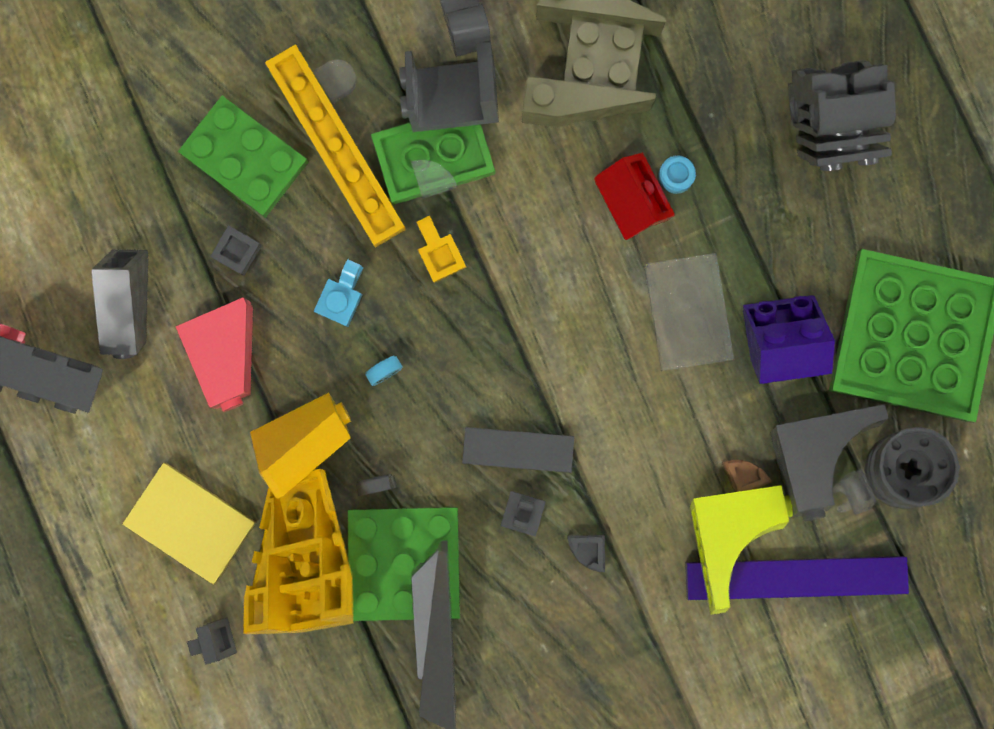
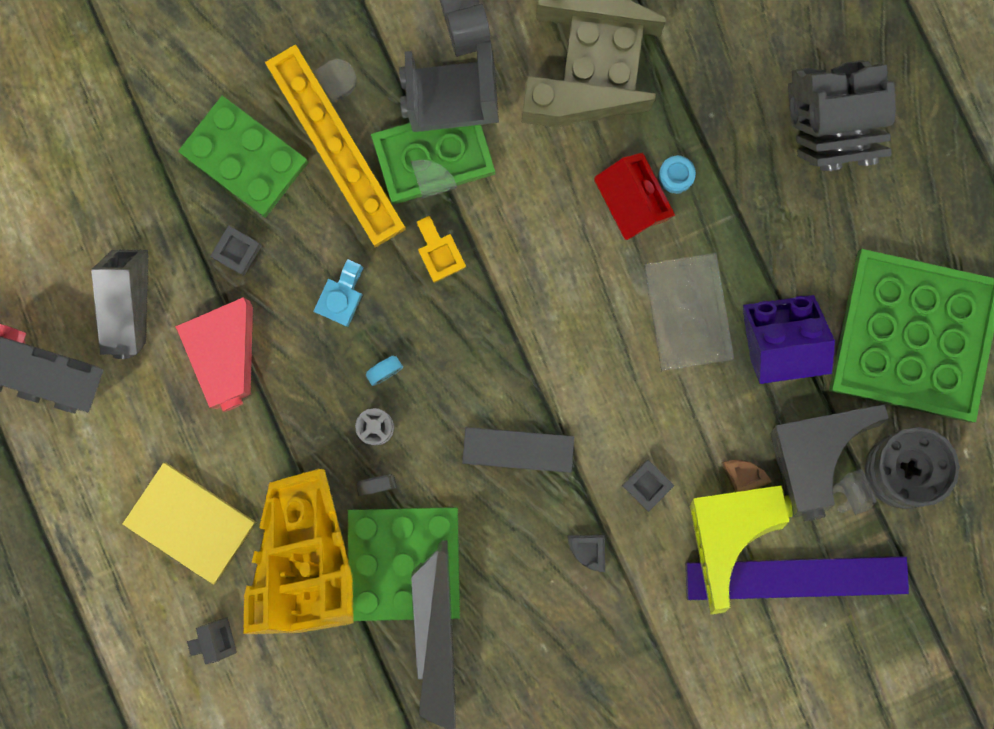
(299, 442): yellow slope -> none
(366, 426): none -> light grey wheel
(523, 513): dark grey tile -> none
(647, 485): none -> dark grey plate

